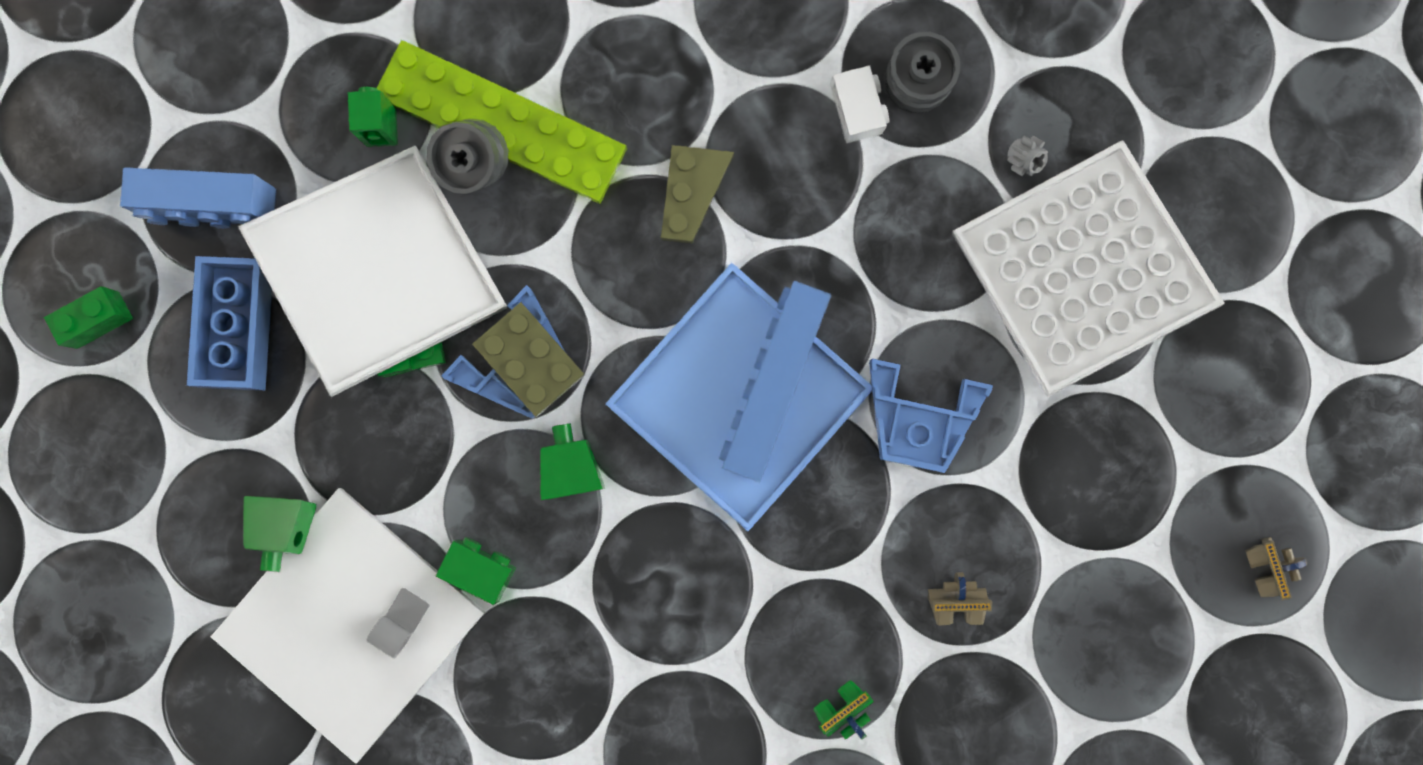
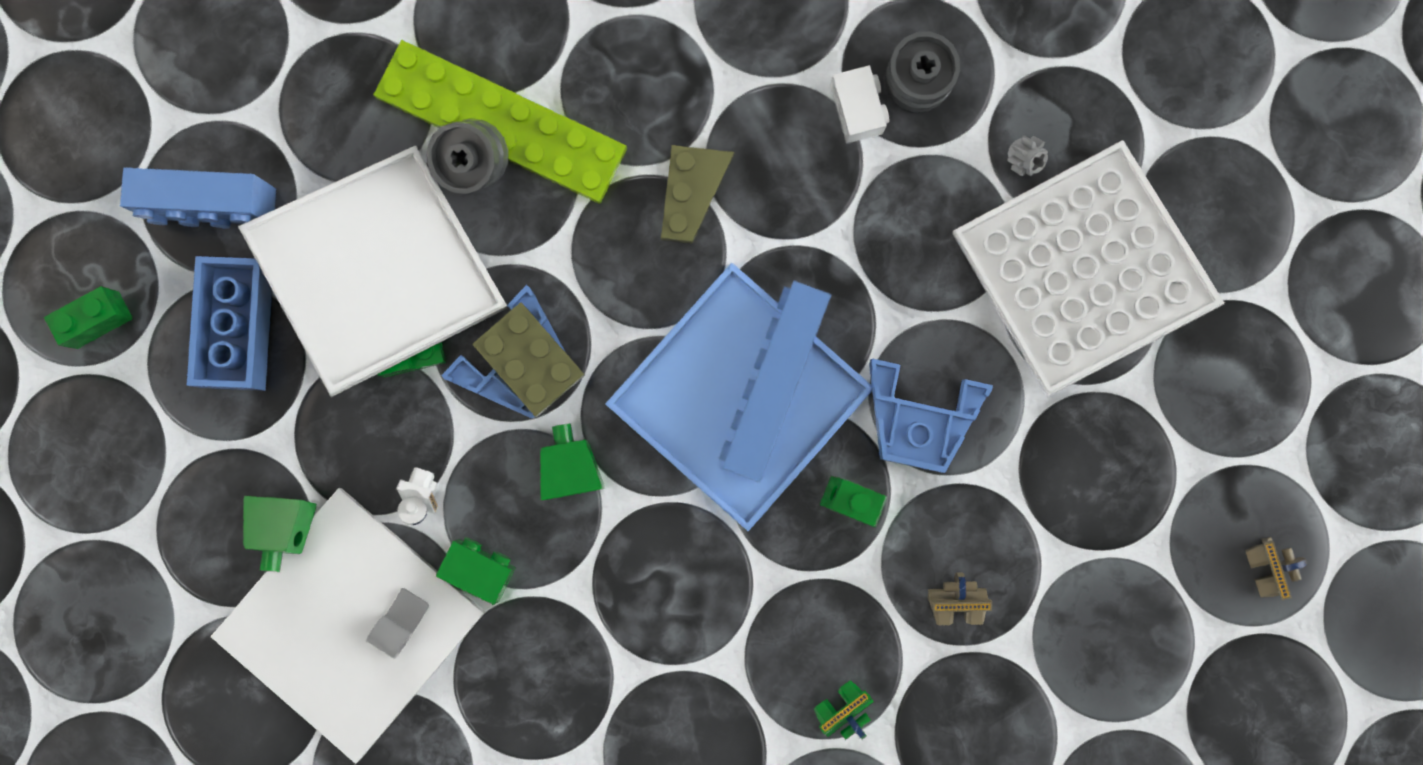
(372, 117): green brick -> none
(417, 497): none -> white hips
(853, 501): none -> green torso

